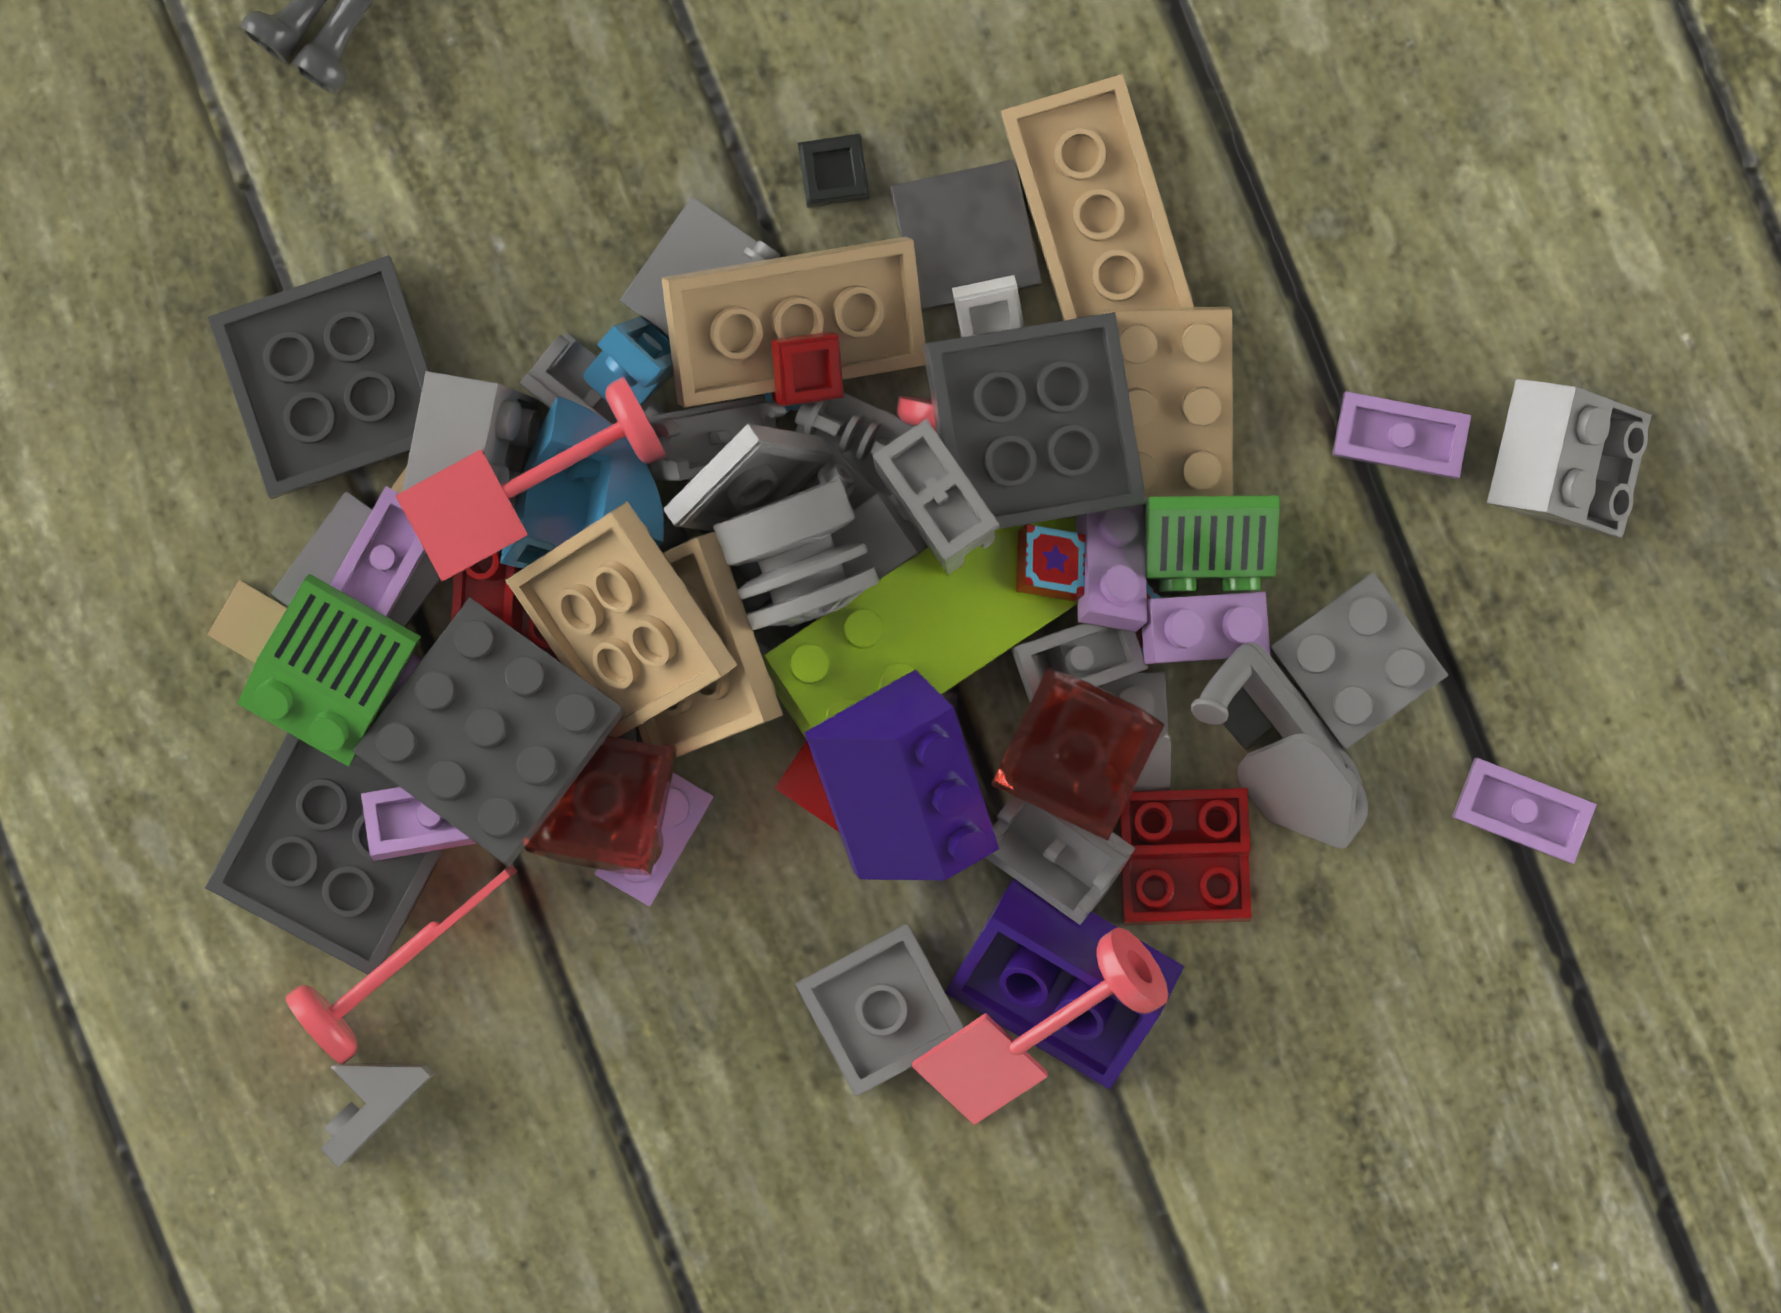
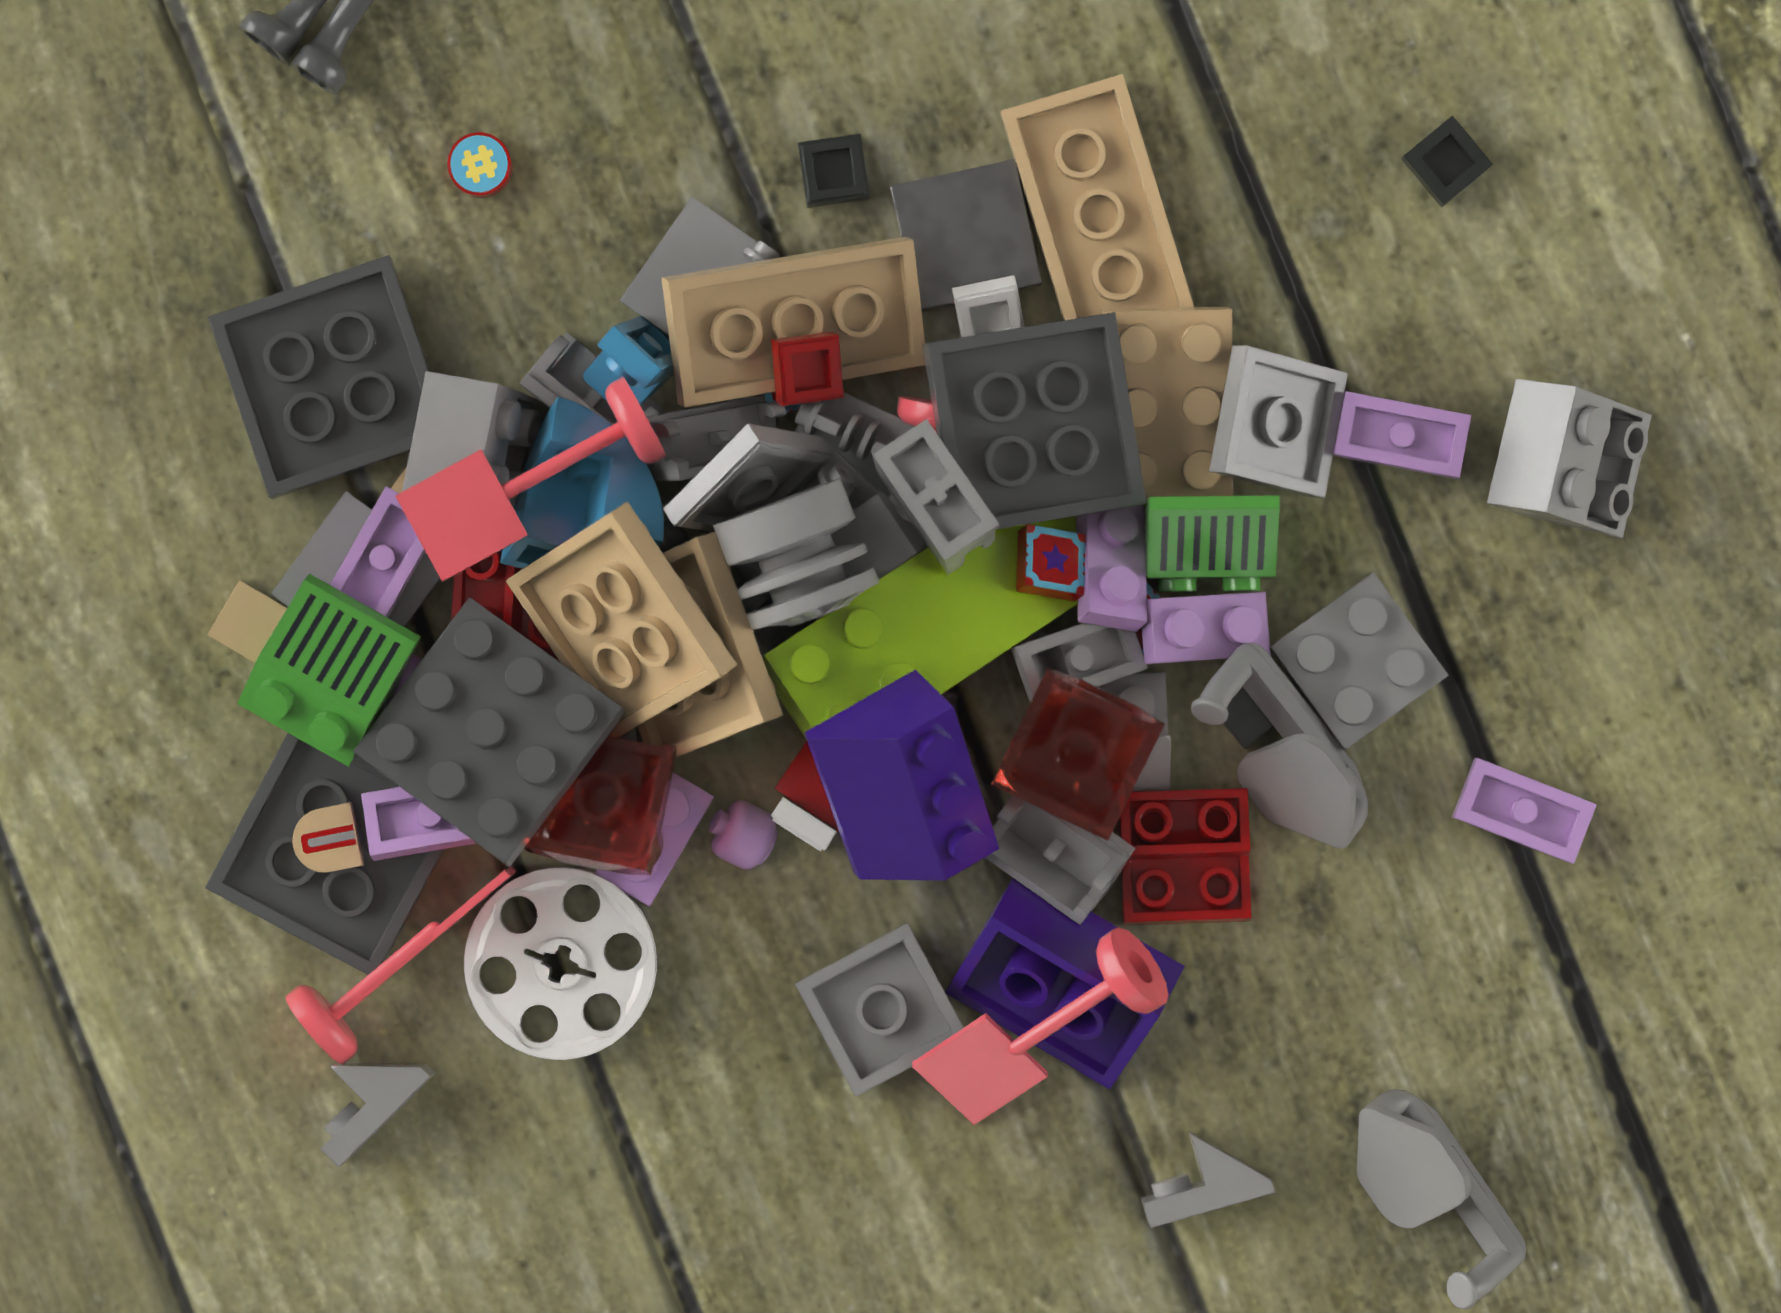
(328, 839): none -> tan tile
(479, 165): none -> tile
(533, 983): none -> white wedge
(743, 834): none -> lavender piece
(803, 824): none -> white tile
(1222, 1184): none -> light grey slope
(1278, 421): none -> light grey plate
(1420, 1172): none -> light grey piece
(1446, 161): none -> pearl dark grey plate

